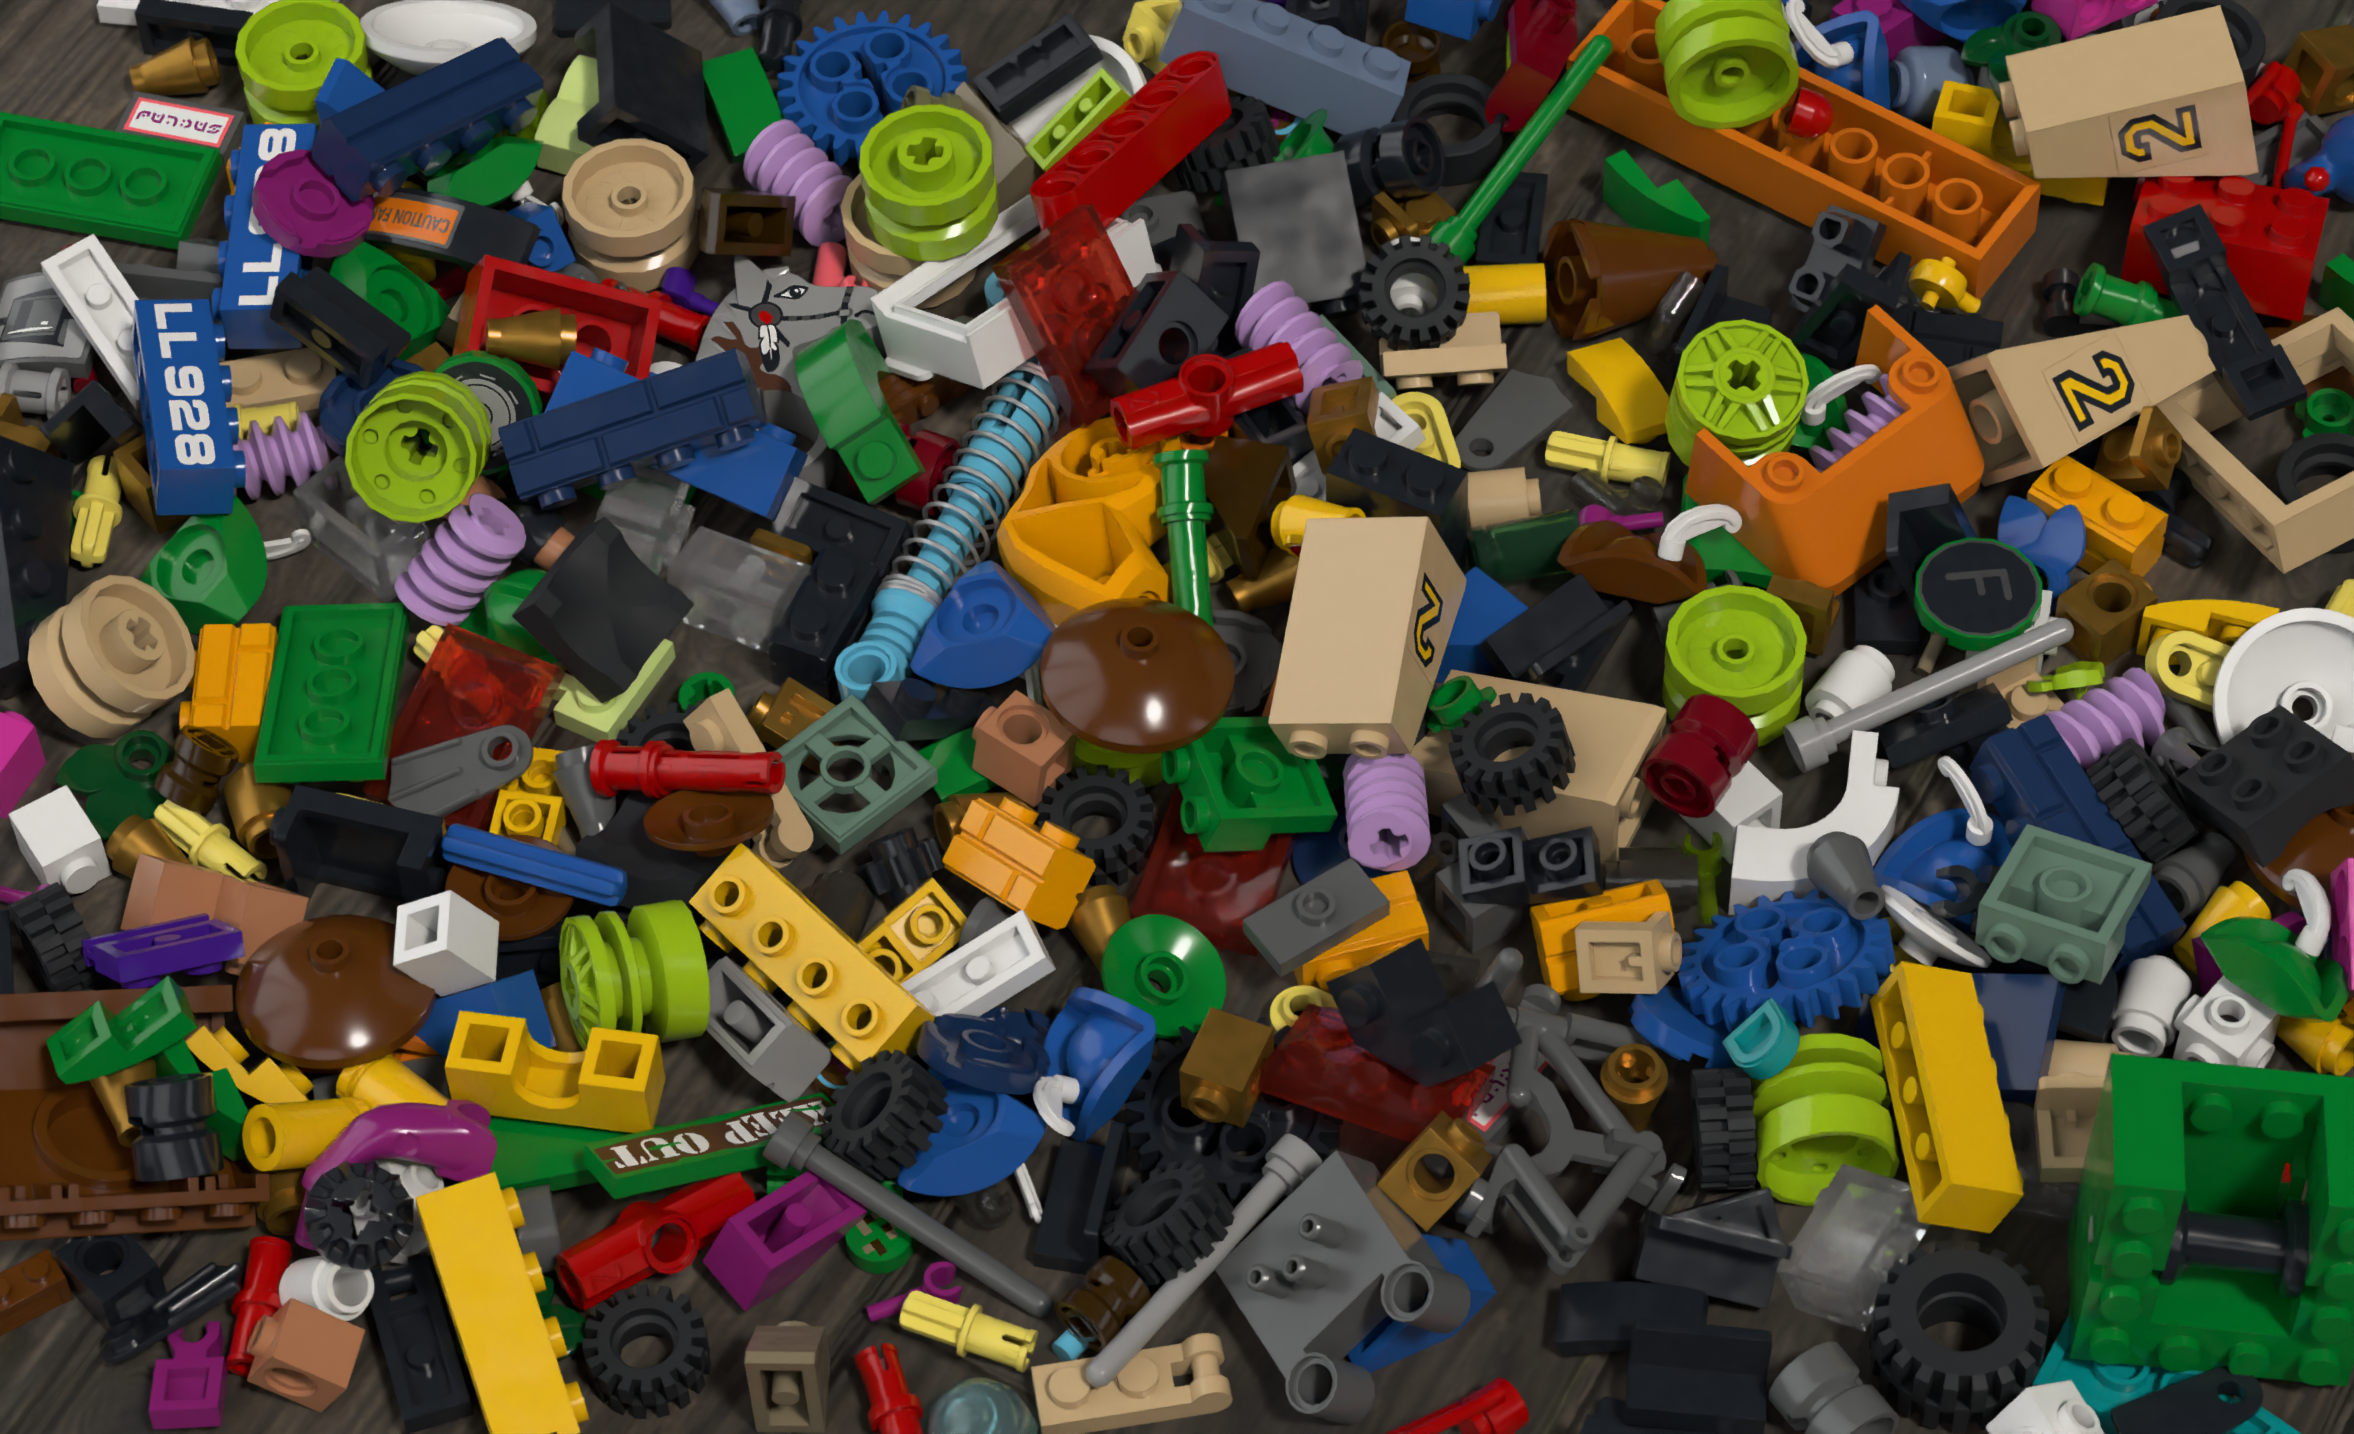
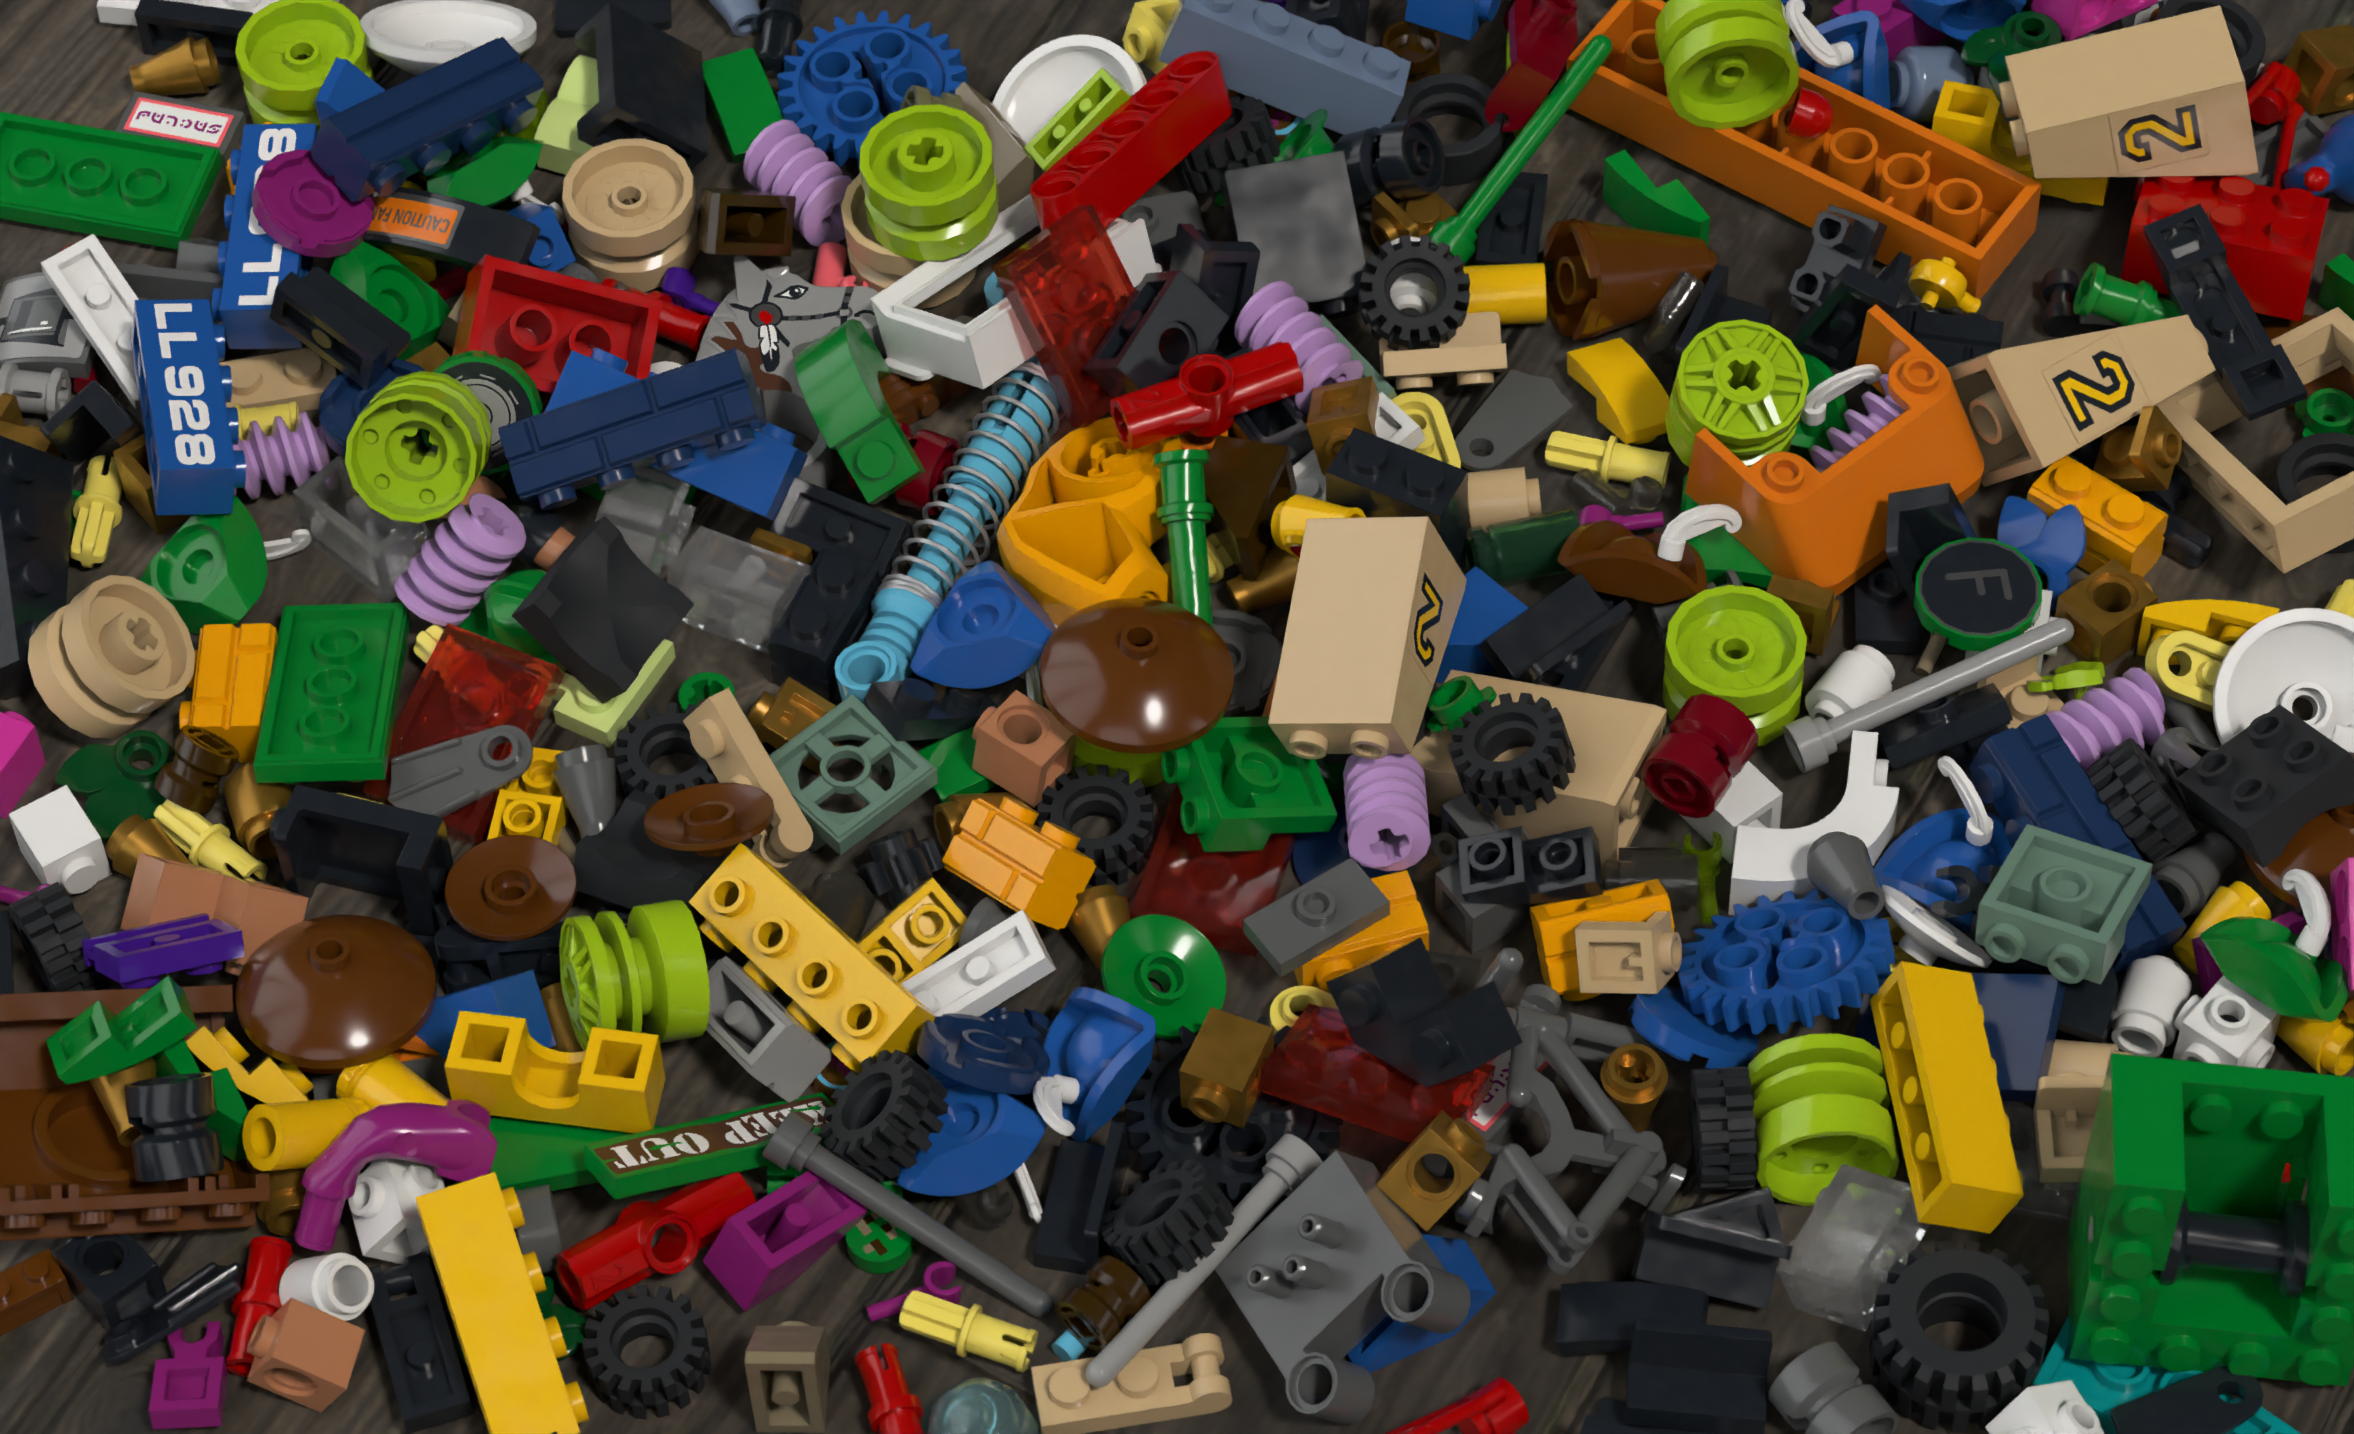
(331, 1228): black gear -> none
(446, 943): white brick -> none
(533, 338): pearl gold cone -> none
(534, 865): blue axle -> none
(660, 769): red pin -> none
(1037, 68): black plate -> none
(1764, 1041): teal tile -> none

